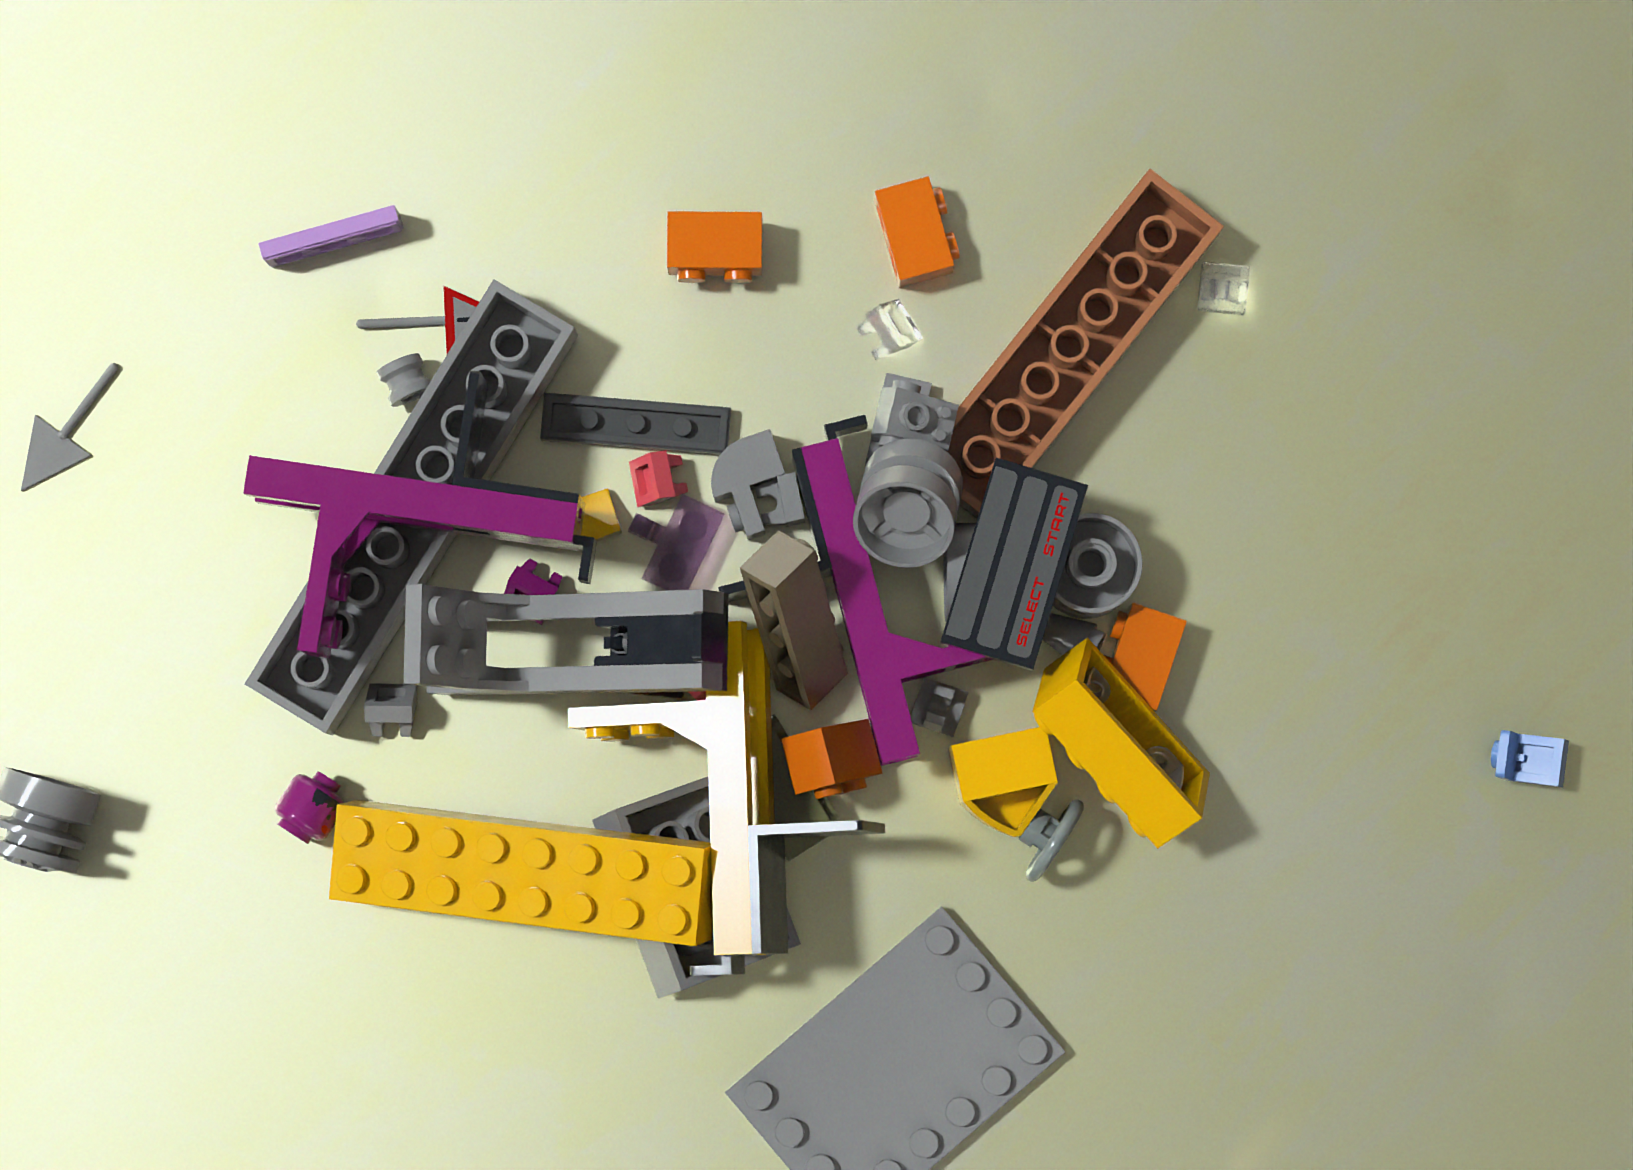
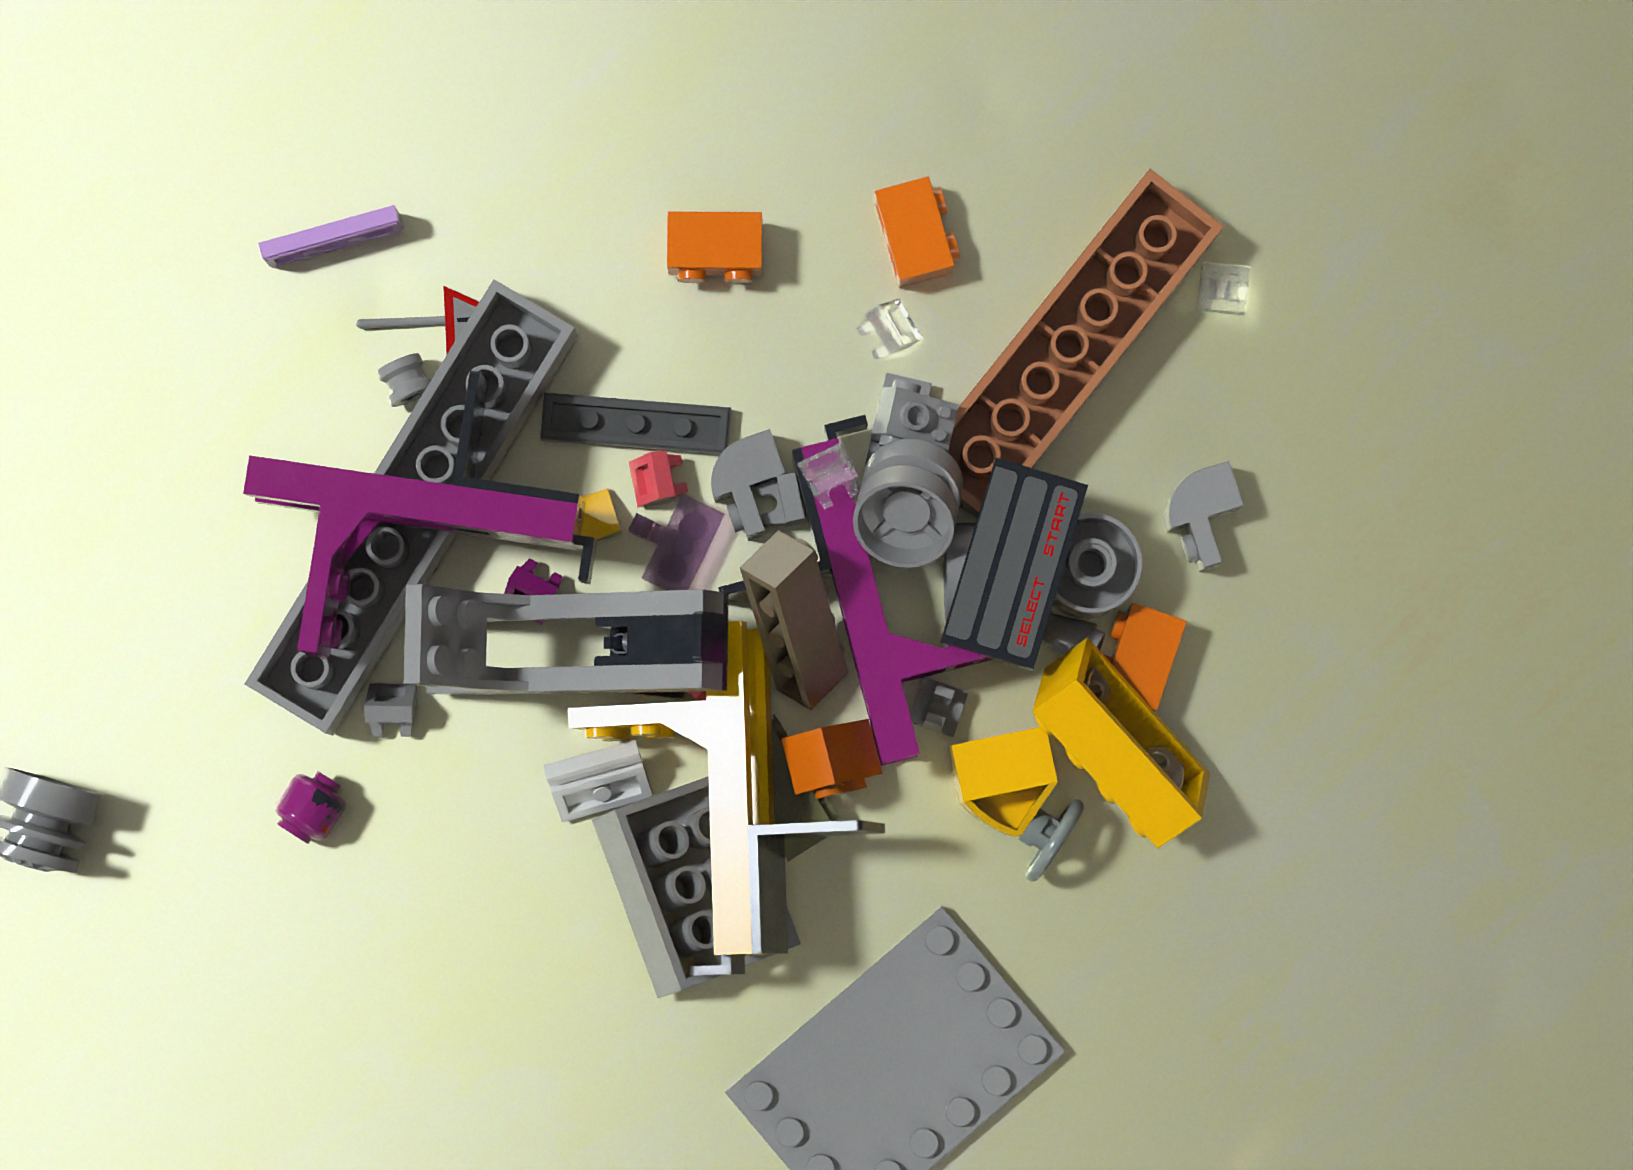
(51, 449): light grey piece -> none
(523, 872): yellow brick -> none
(598, 781): none -> white plate
(828, 471): none -> clear tile
(1195, 501): none -> light grey brick
(1530, 759): bracket -> none

